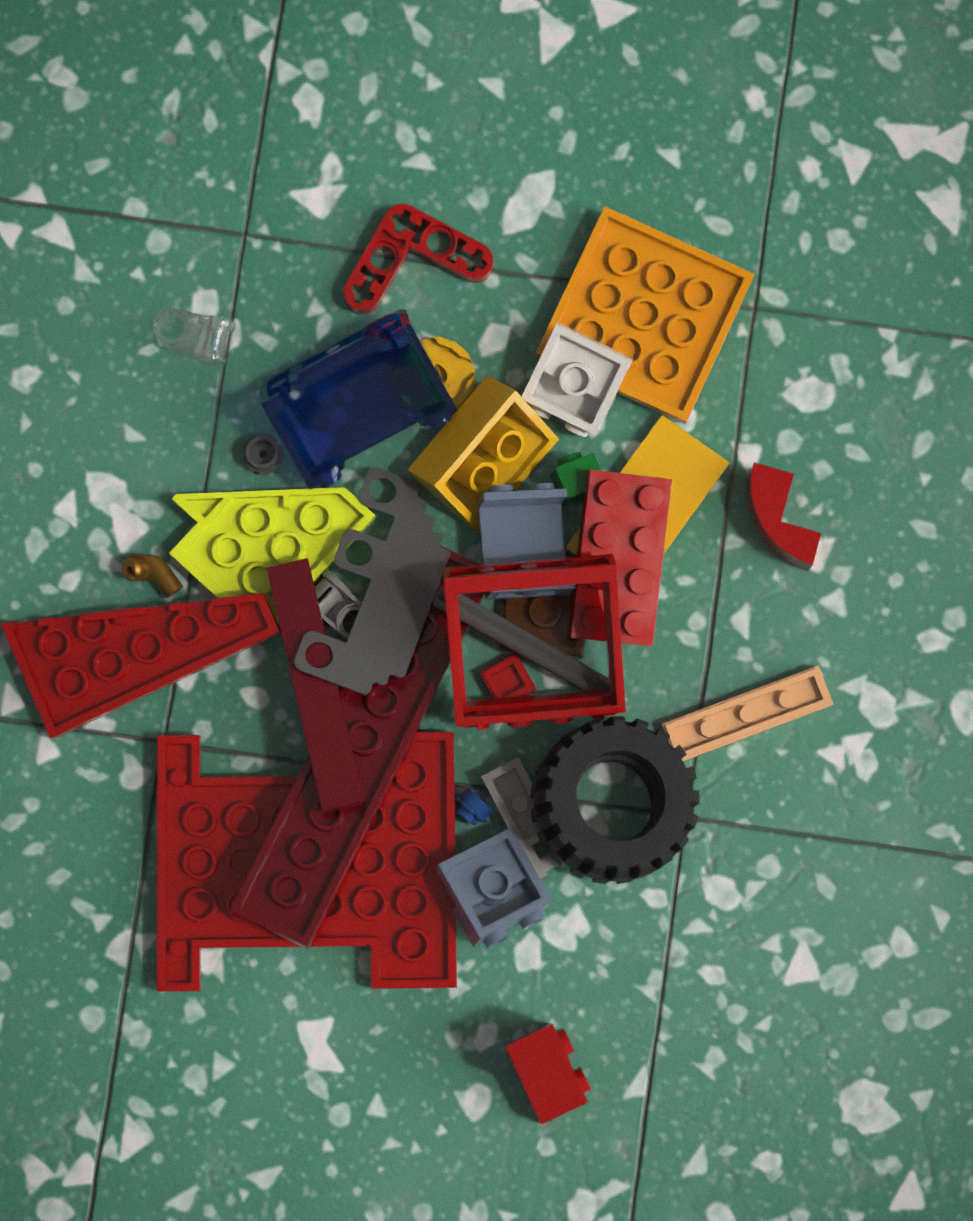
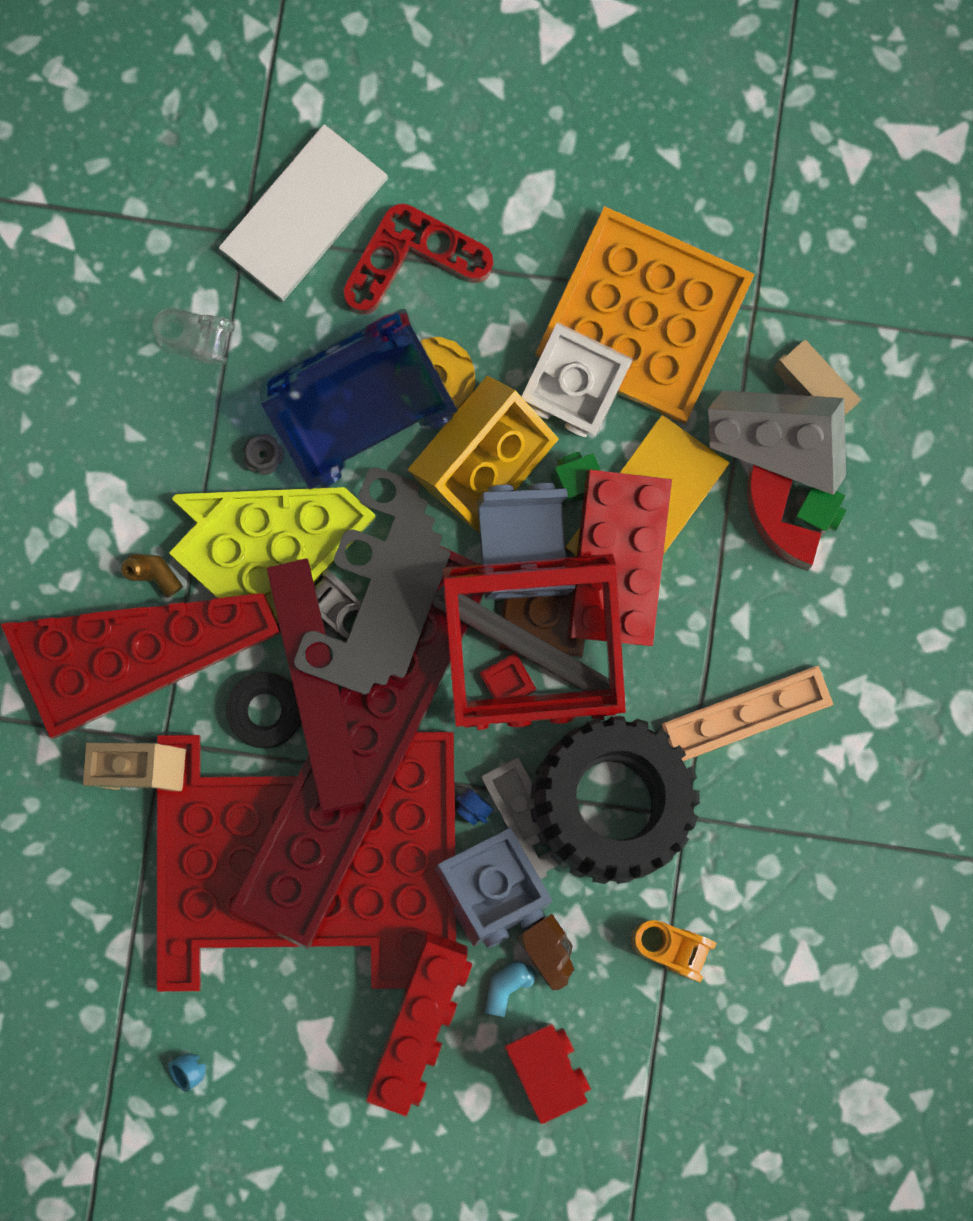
(134, 766): none -> tan panel
(186, 1071): none -> dark azure hinge
(239, 702): none -> black tyre
(303, 213): none -> white tile
(416, 1025): none -> red brick
(504, 983): none -> medium azure arm
(549, 951): none -> reddish brown rock
(675, 949): none -> light orange piece
(783, 434): none -> light grey wedge
(812, 376): none -> tan panel
(820, 511): none -> green plate

